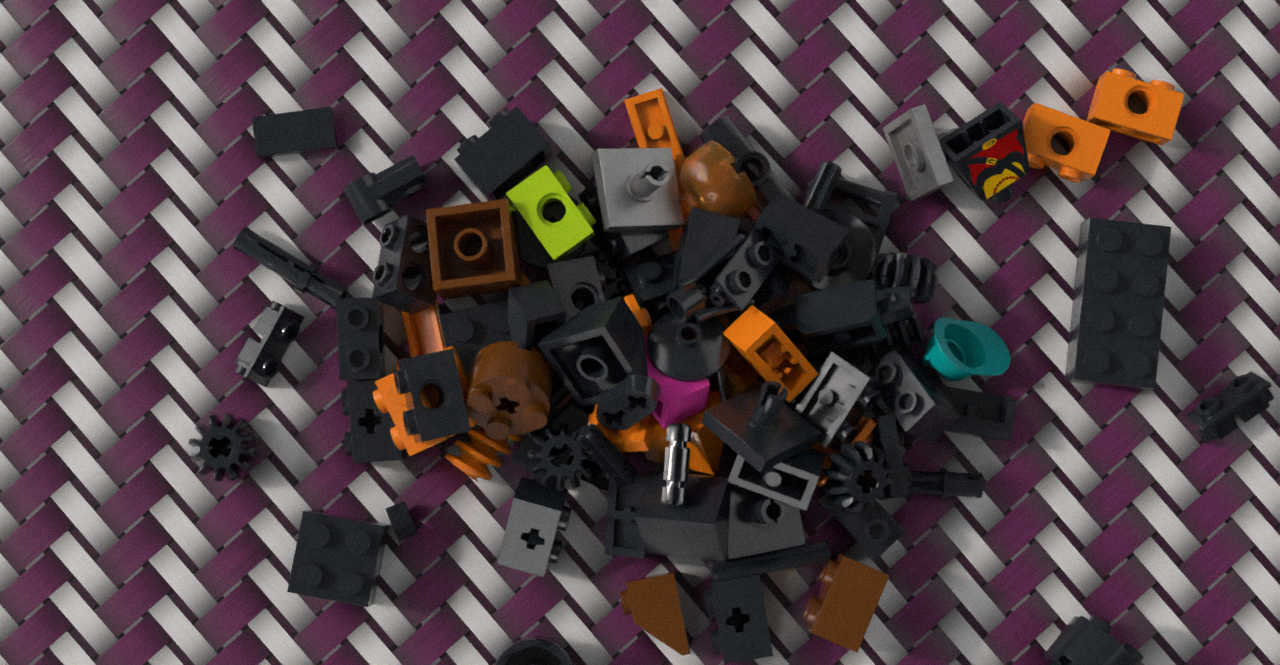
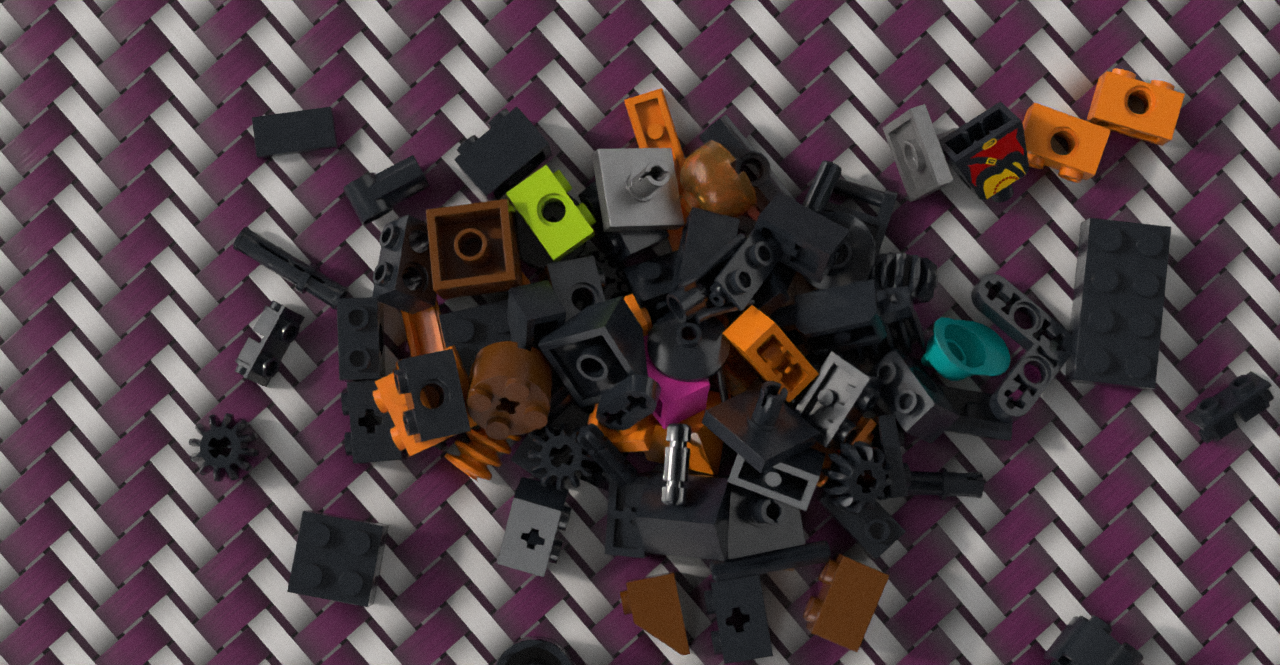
(401, 521): black axle -> none
(1036, 352): none -> black beam

